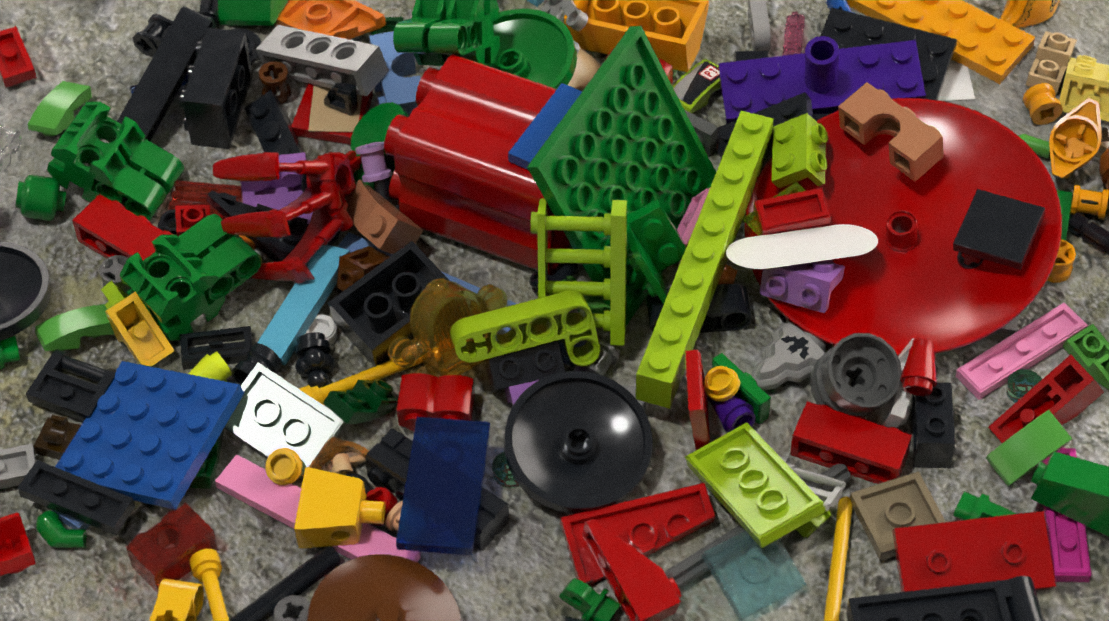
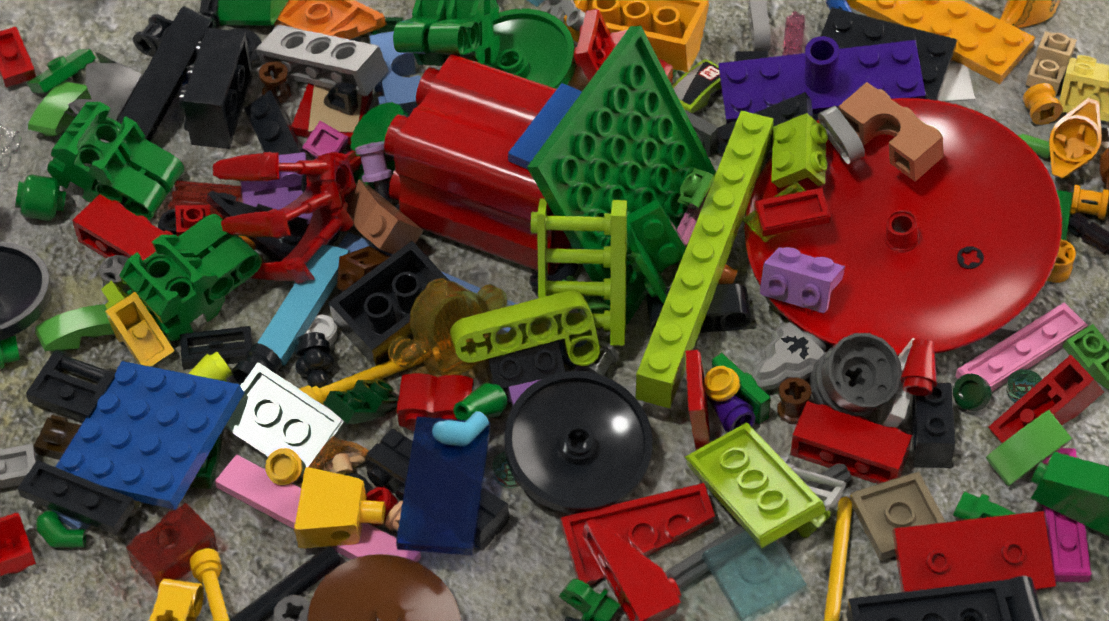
(60, 70): none -> green plate
(108, 83): none -> flat silver piece
(324, 140): none -> dark pink tile
(460, 433): none -> medium azure arm
(487, 399): none -> green cone
(594, 43): none -> red bracket
(695, 188): none -> bright green slope
(793, 394): none -> reddish brown bush
(801, 246): white sticker -> none
(841, 134): none -> light grey beam
(972, 392): none -> dark green tile
(999, 229): black tile -> none

